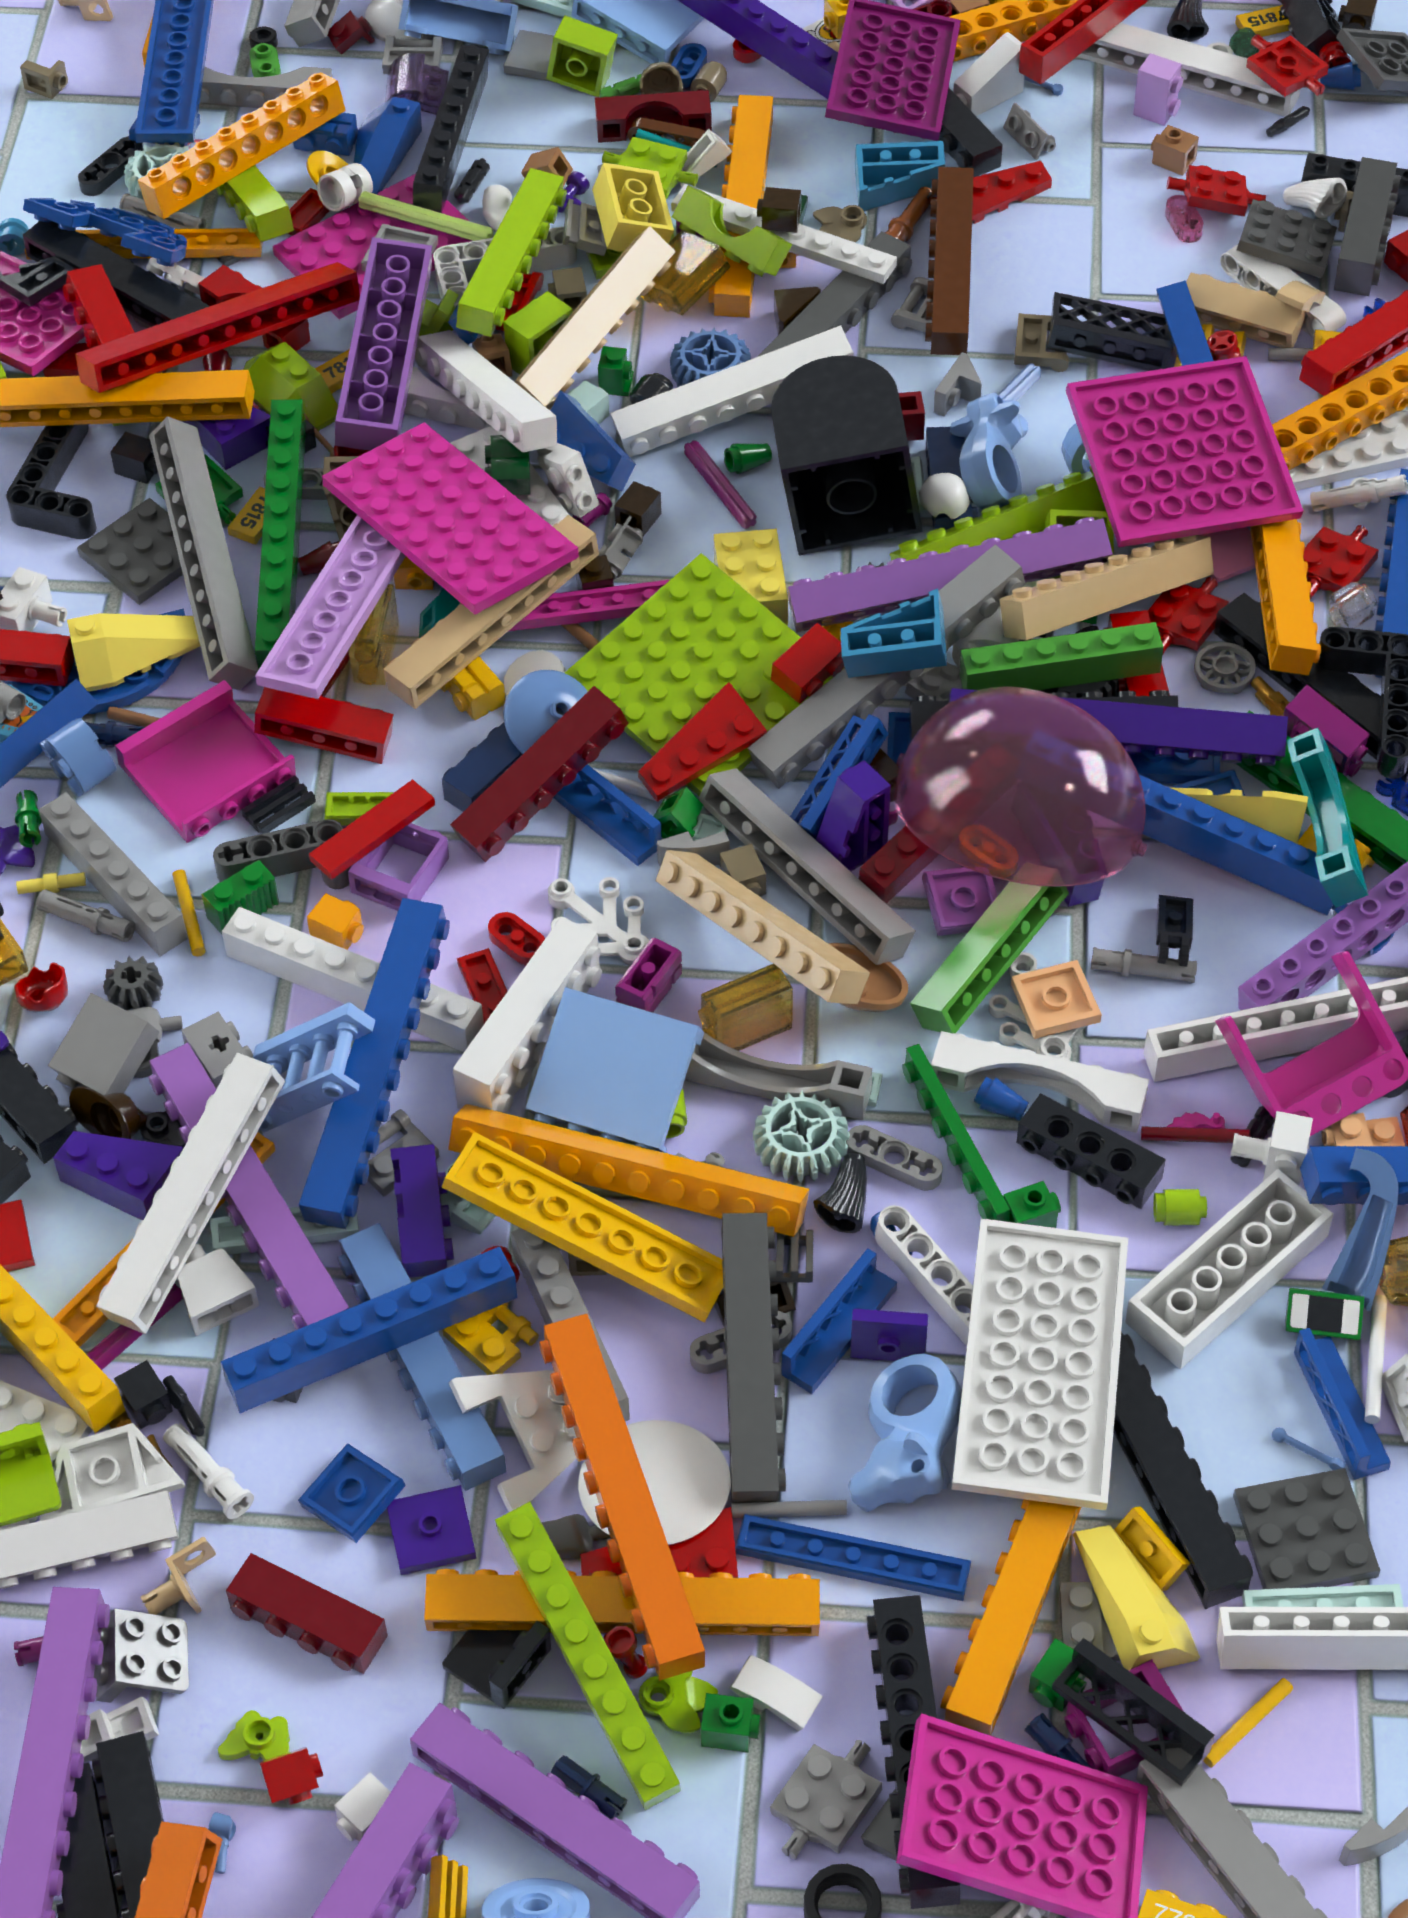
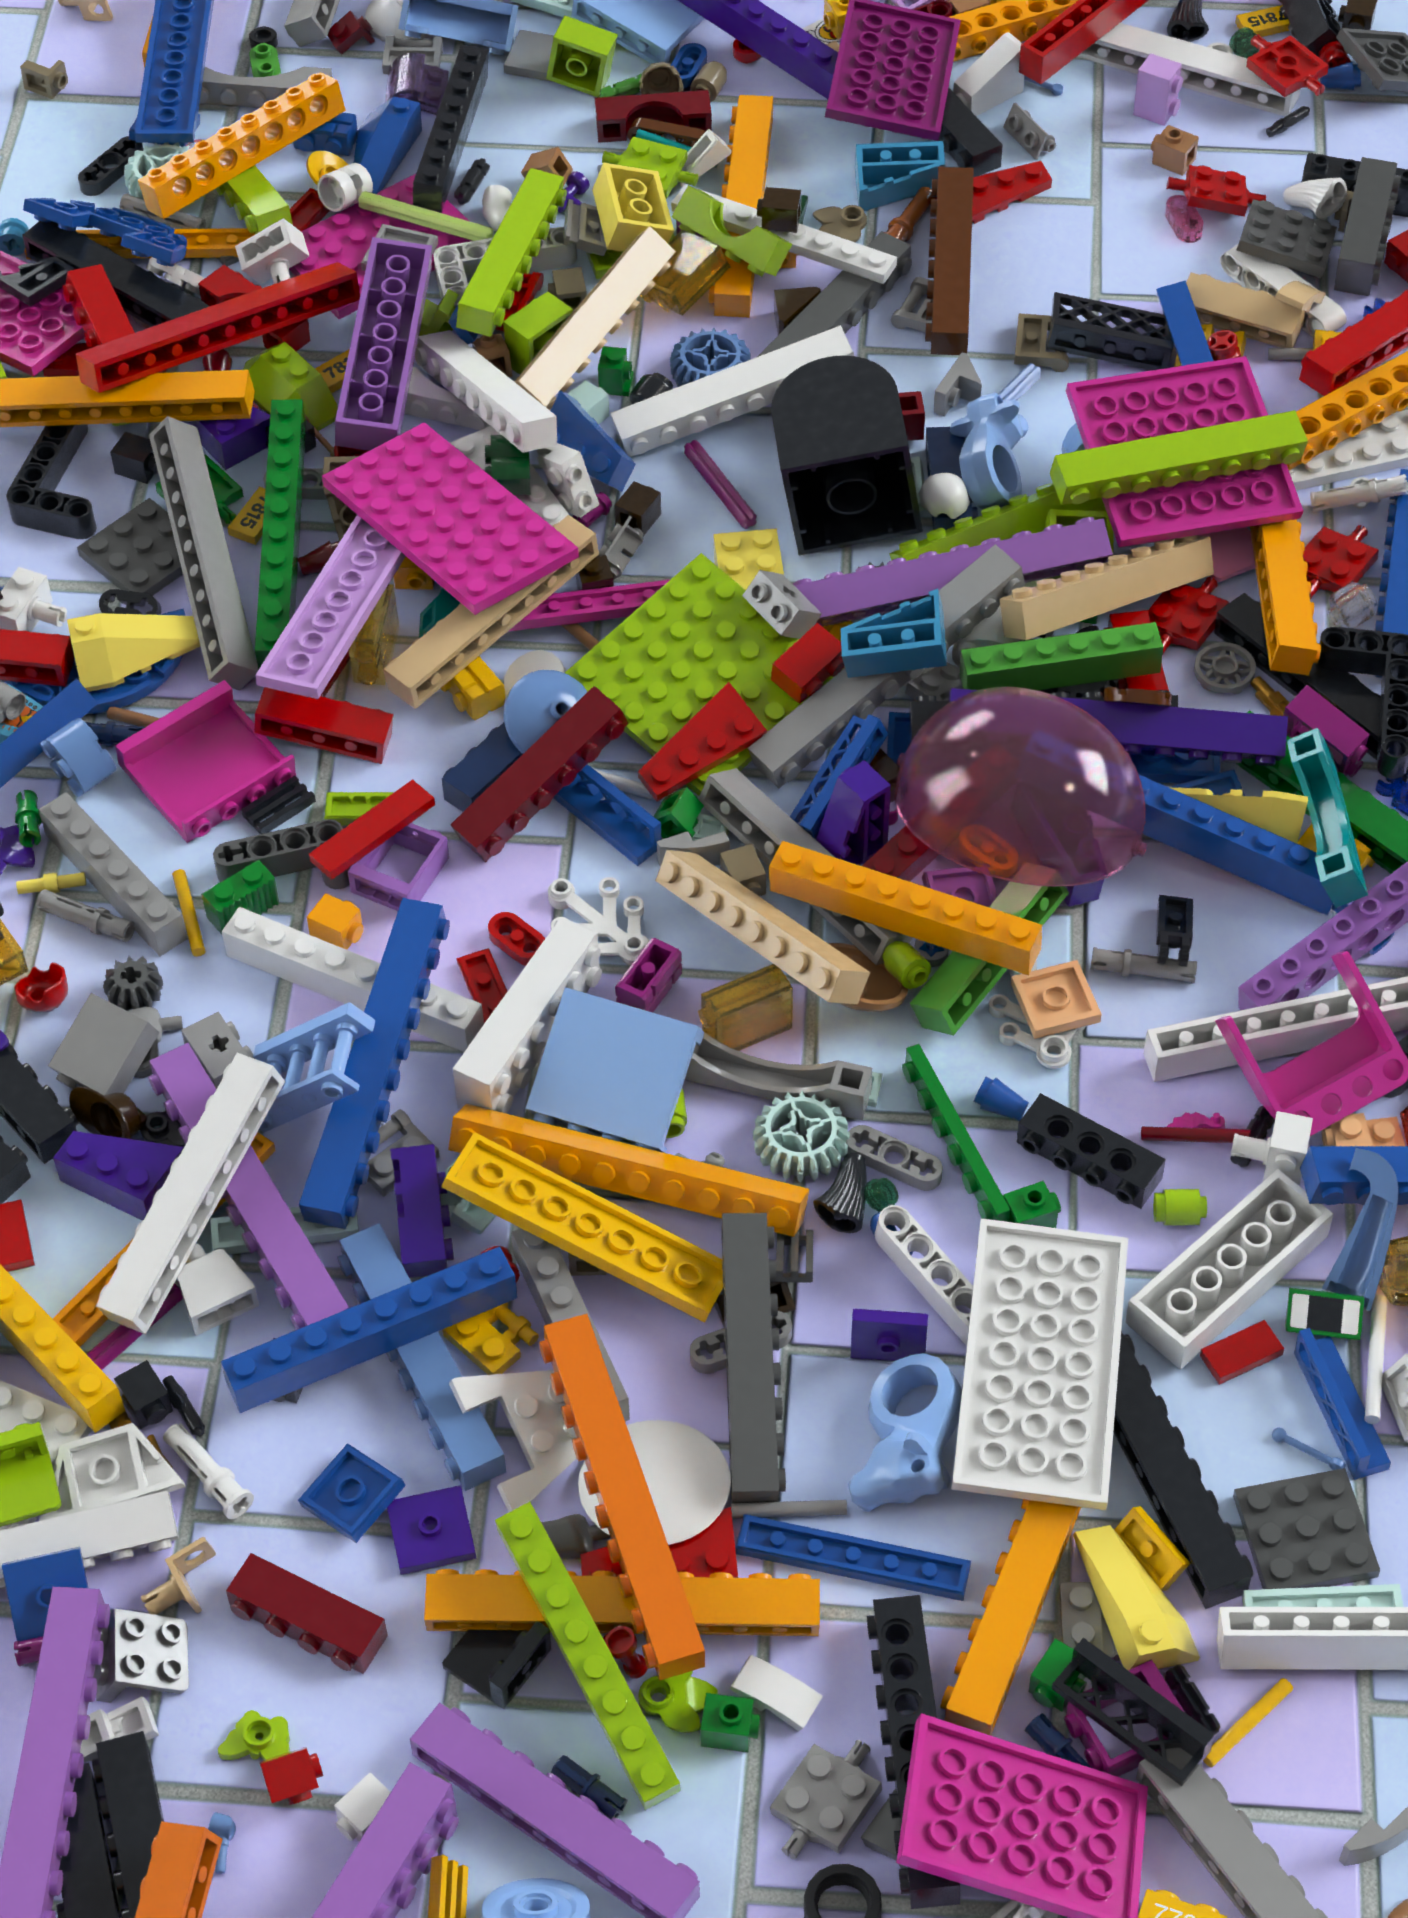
(31, 1584): none -> blue plate
(130, 599): none -> black beam
(272, 252): none -> white brick
(744, 457): green cone -> none
(781, 604): none -> light grey brick
(828, 1331): blue fence -> none
(880, 1193): none -> clear green plate
(905, 907): none -> light orange brick
(906, 964): none -> lime brick
(932, 953): none -> dark grey tile
(1109, 1095): white arch -> none
(1138, 696): none -> reddish brown tile
(1178, 457): none -> lime brick
(1191, 1698): none -> black axle
(1241, 1352): none -> red tile

